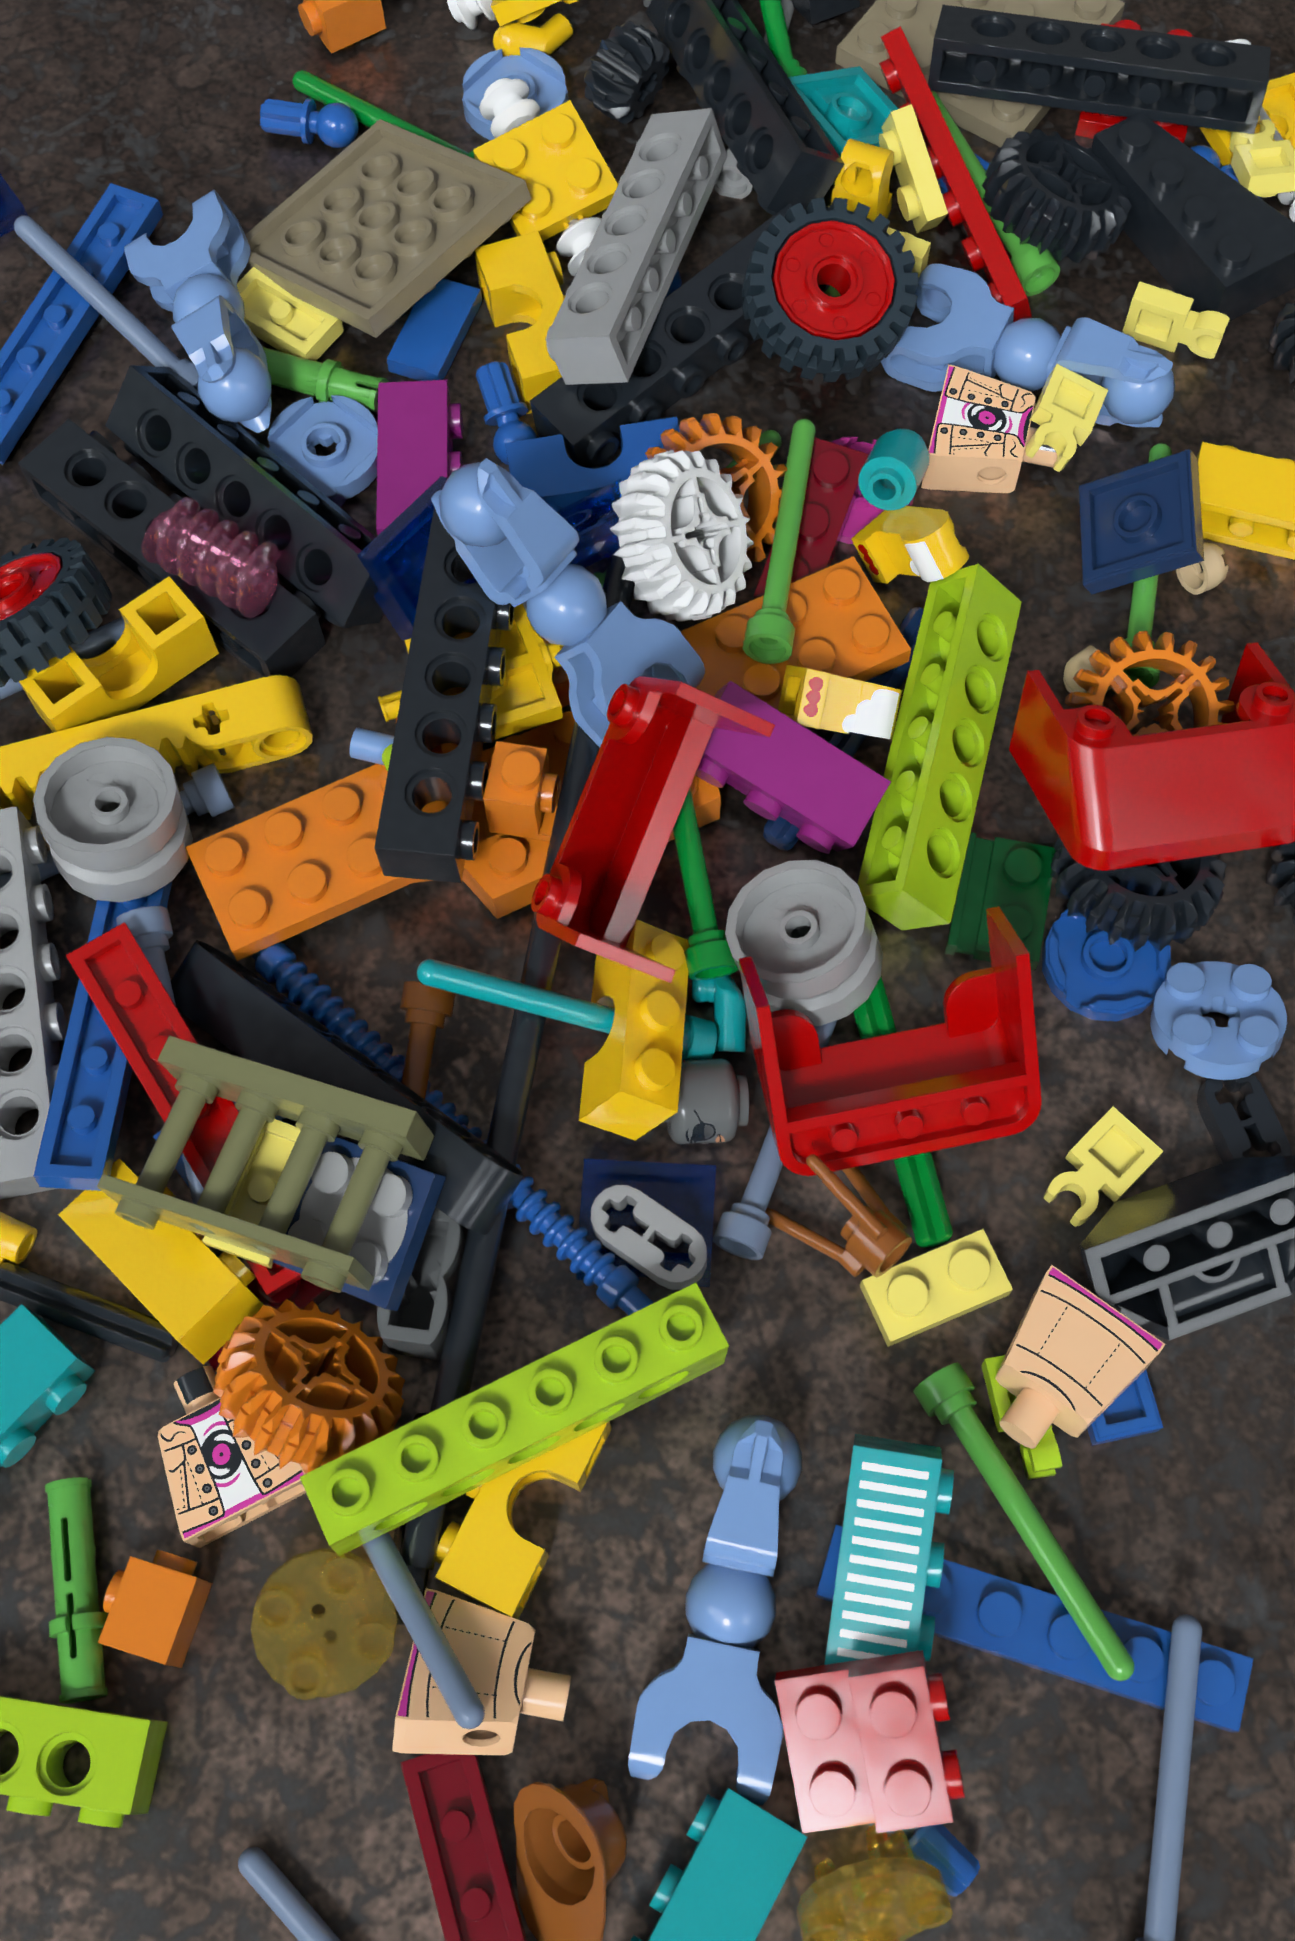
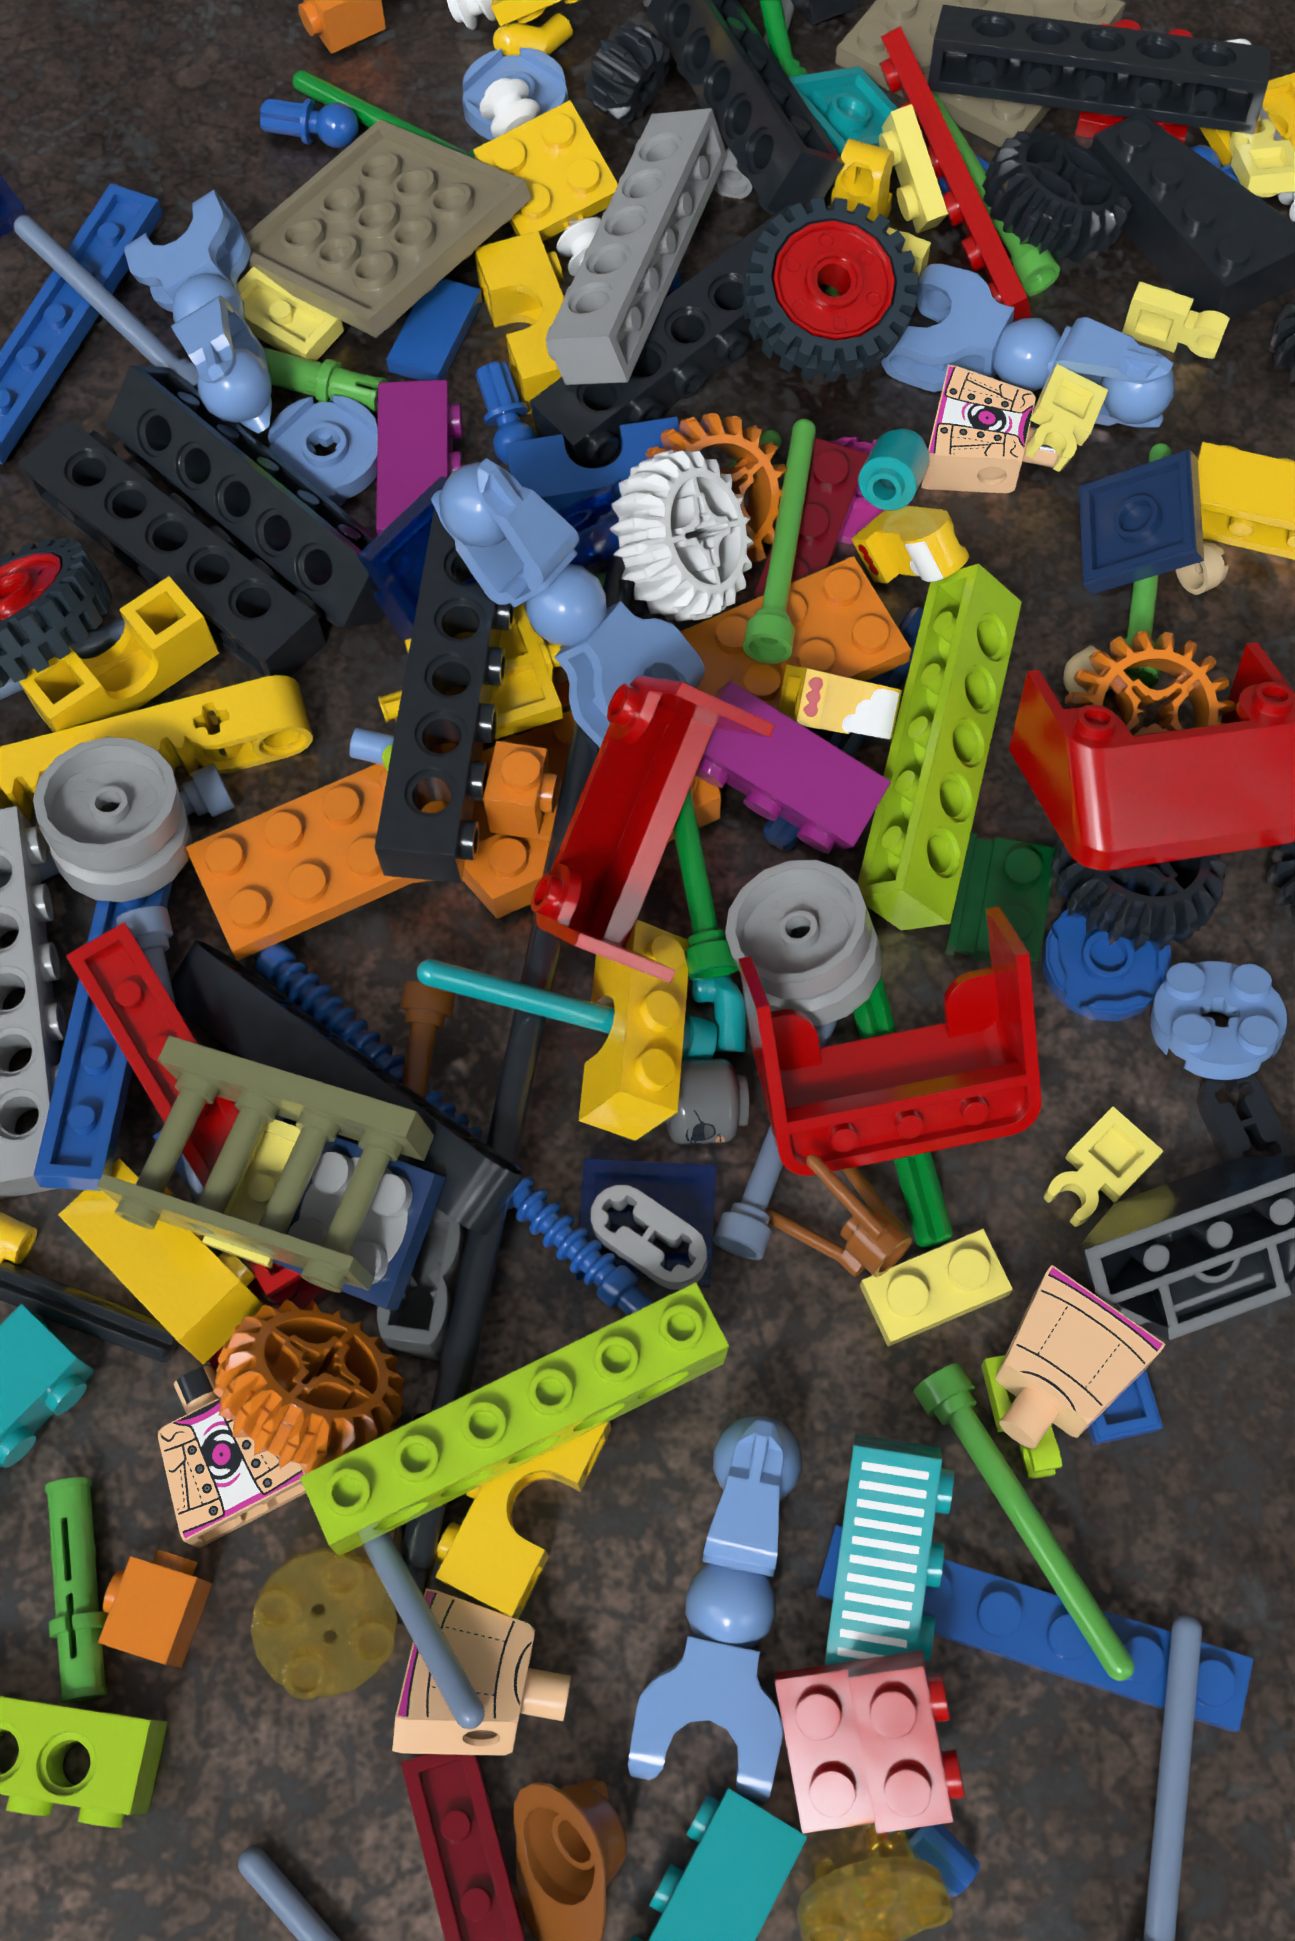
(213, 556): clear pink piece -> none

